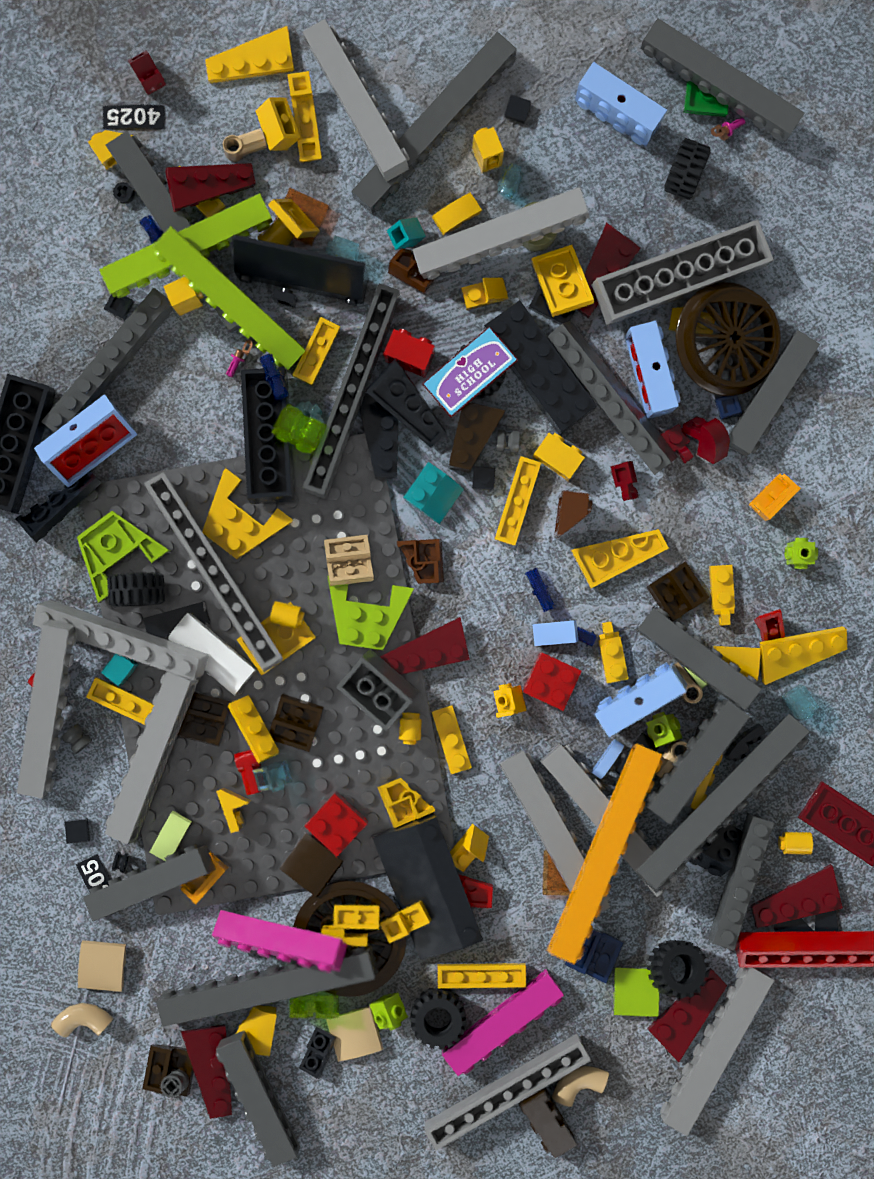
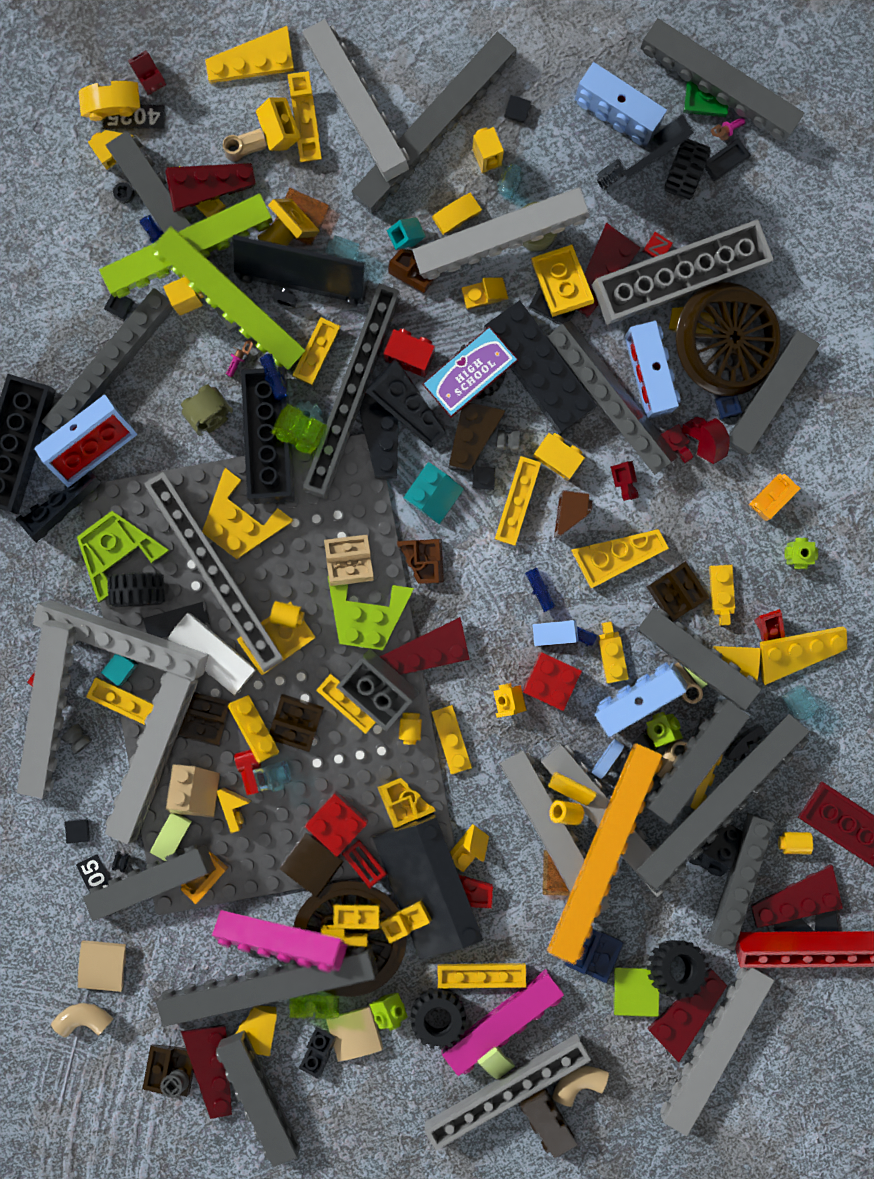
(104, 101): none -> yellow brick
(193, 791): none -> tan slope
(206, 410): none -> olive brick
(344, 704): none -> yellow plate
(376, 879): none -> red tile
(496, 1063): none -> yellowish green slope
(566, 813): none -> yellow brick
(571, 789): none -> yellow slope
(657, 245): none -> red tile
(667, 139): none -> black panel
(726, 160): none -> black tile

